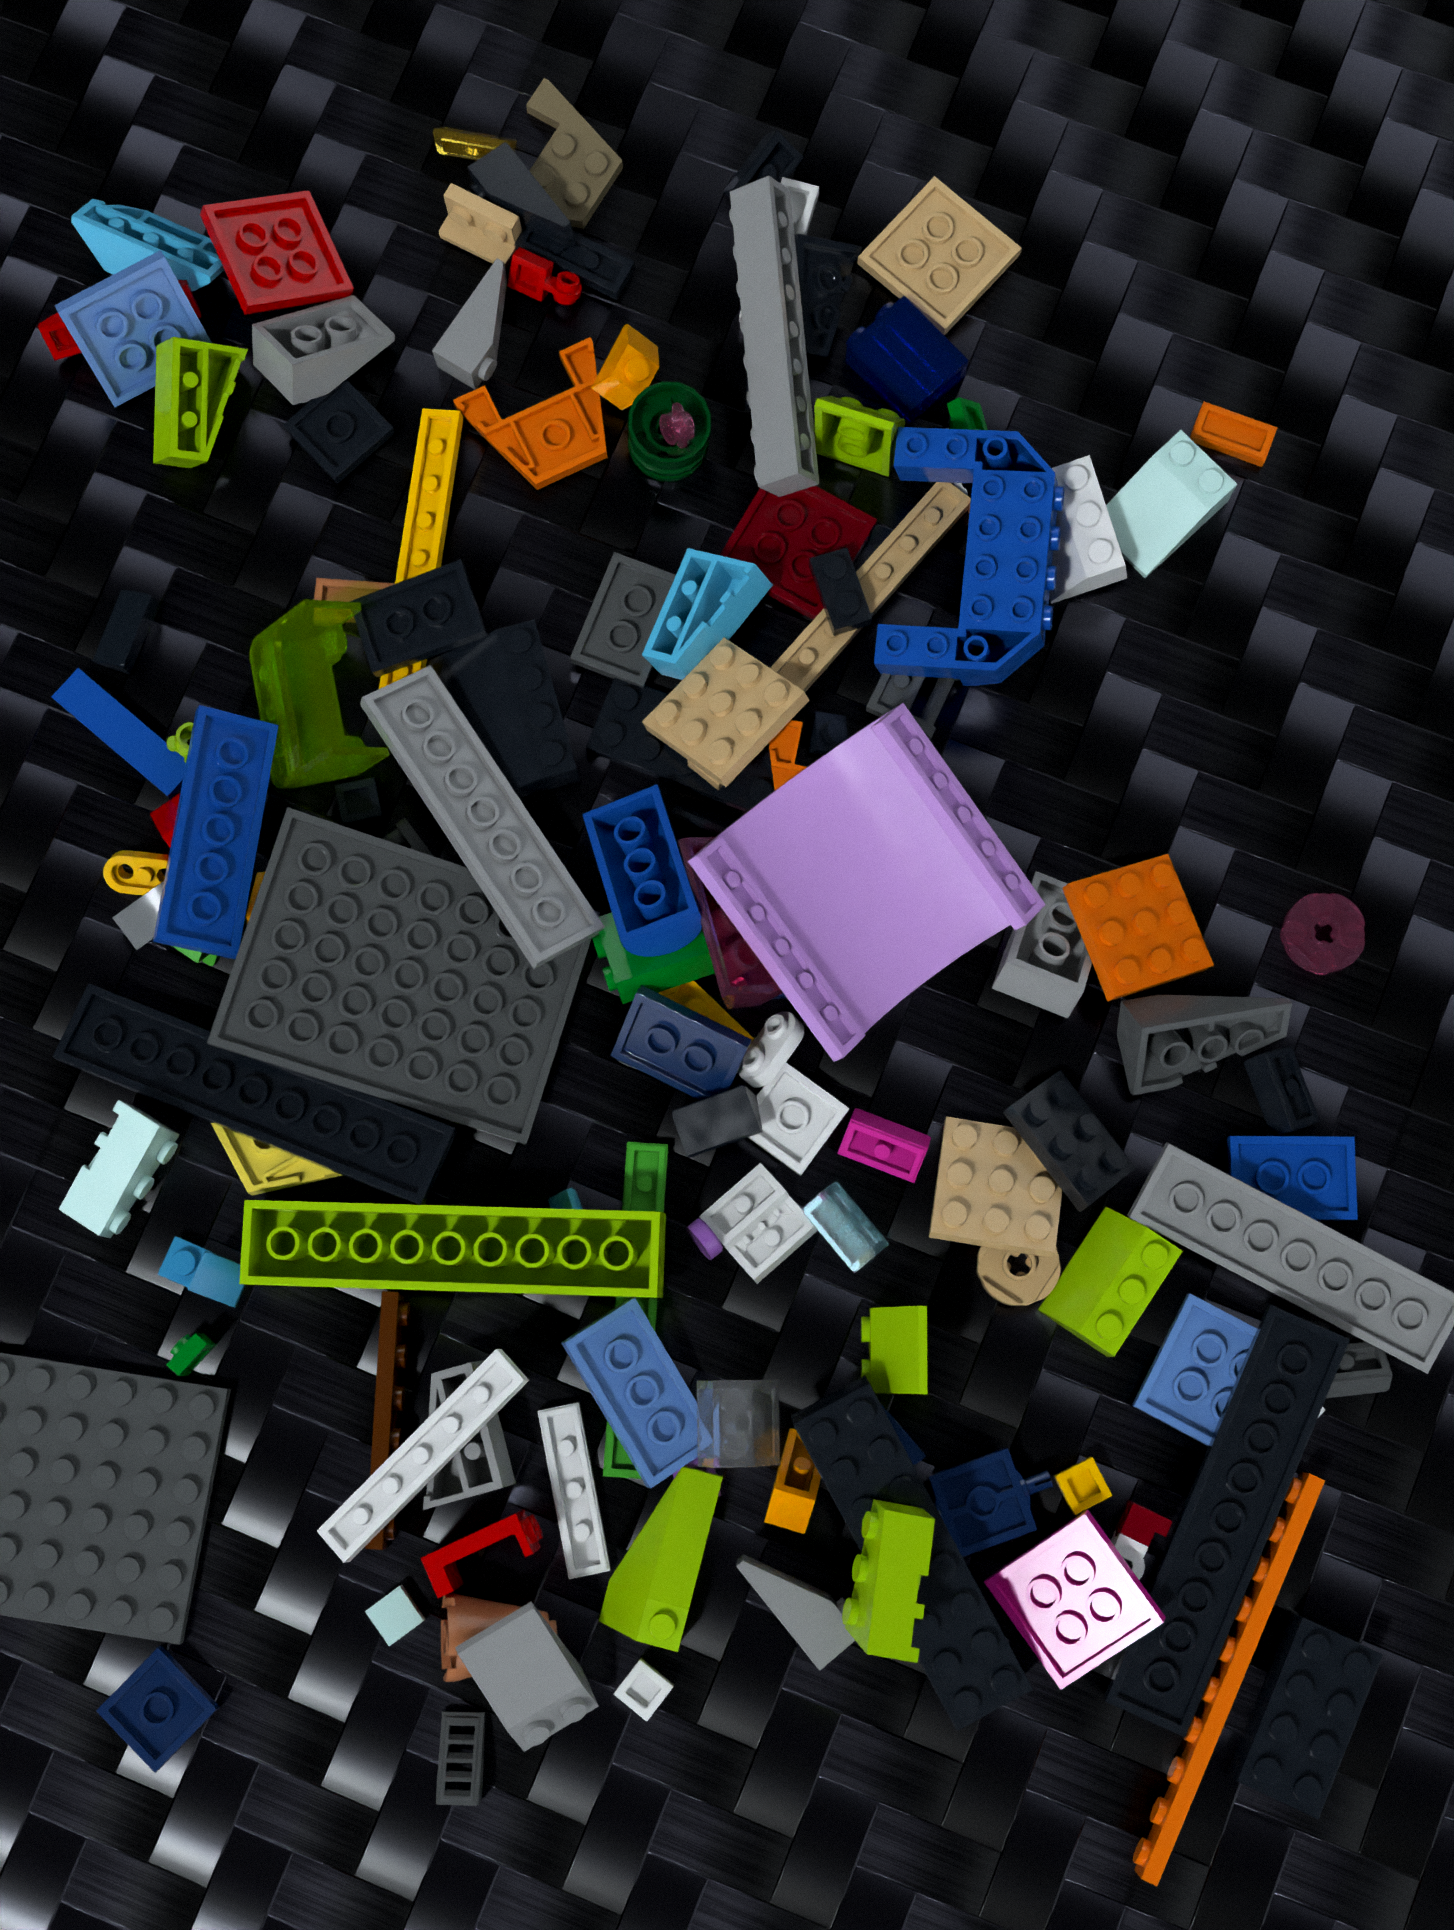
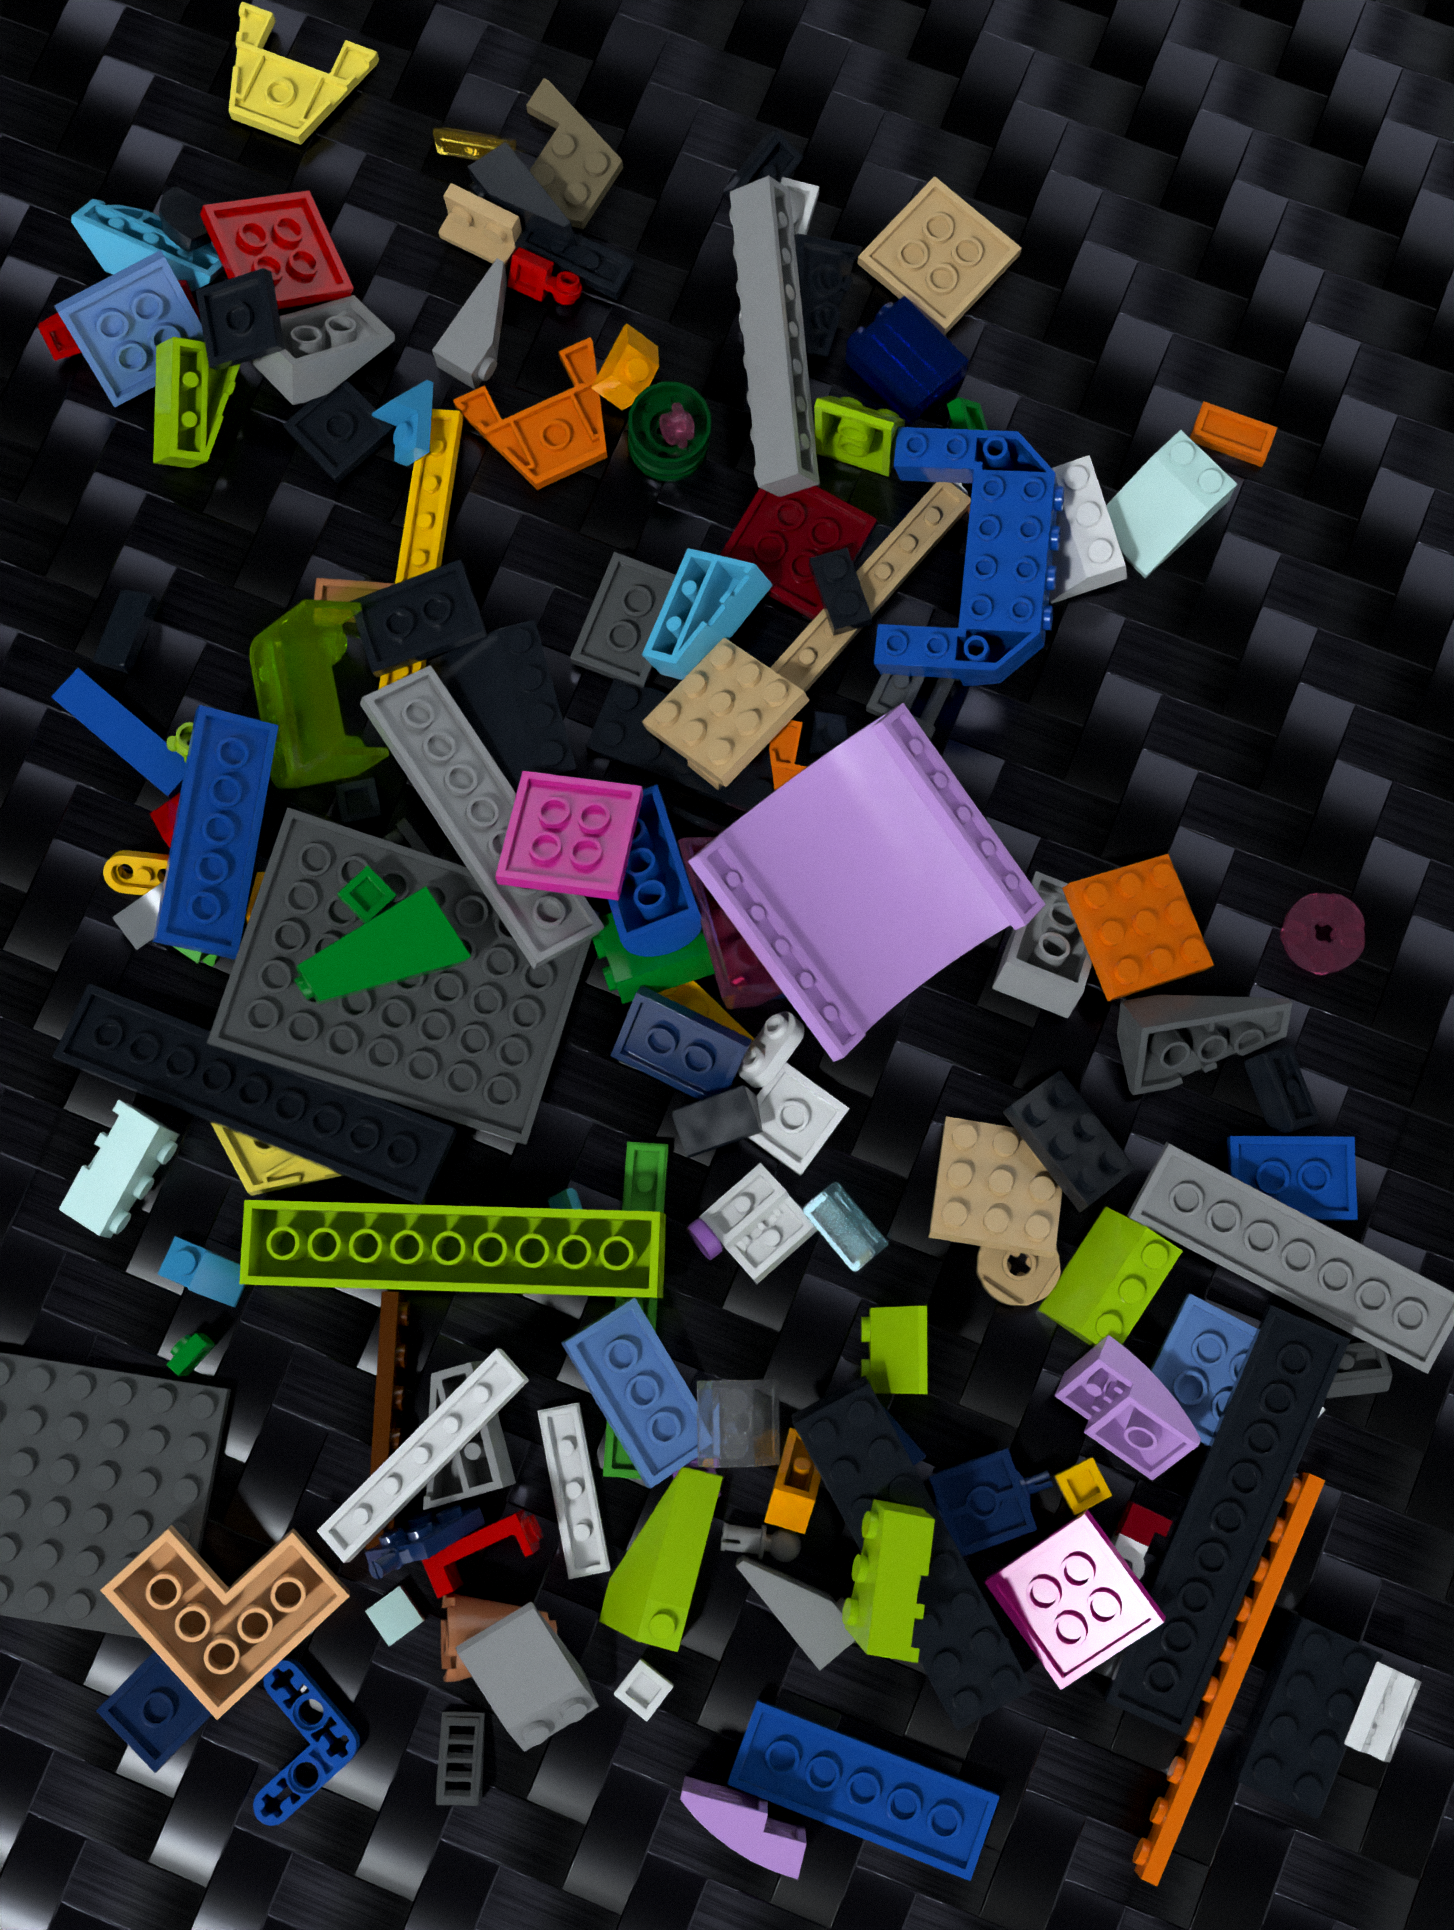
(182, 219): none -> black tile
(217, 1634): none -> light nougat brick
(240, 319): none -> black plate
(283, 93): none -> light yellow wing
(316, 1753): none -> blue beam
(366, 895): none -> green plate
(388, 949): none -> green slope
(412, 417): none -> dark azure slope
(422, 1538): none -> dark blue plate
(570, 835): none -> dark pink plate
(743, 1826): none -> lavender slope
(782, 1544): none -> light grey pin
(863, 1789): none -> blue plate
(884, 1145): dark pink slope -> none
(1128, 1408): none -> lavender slope
(1382, 1712): none -> white slope

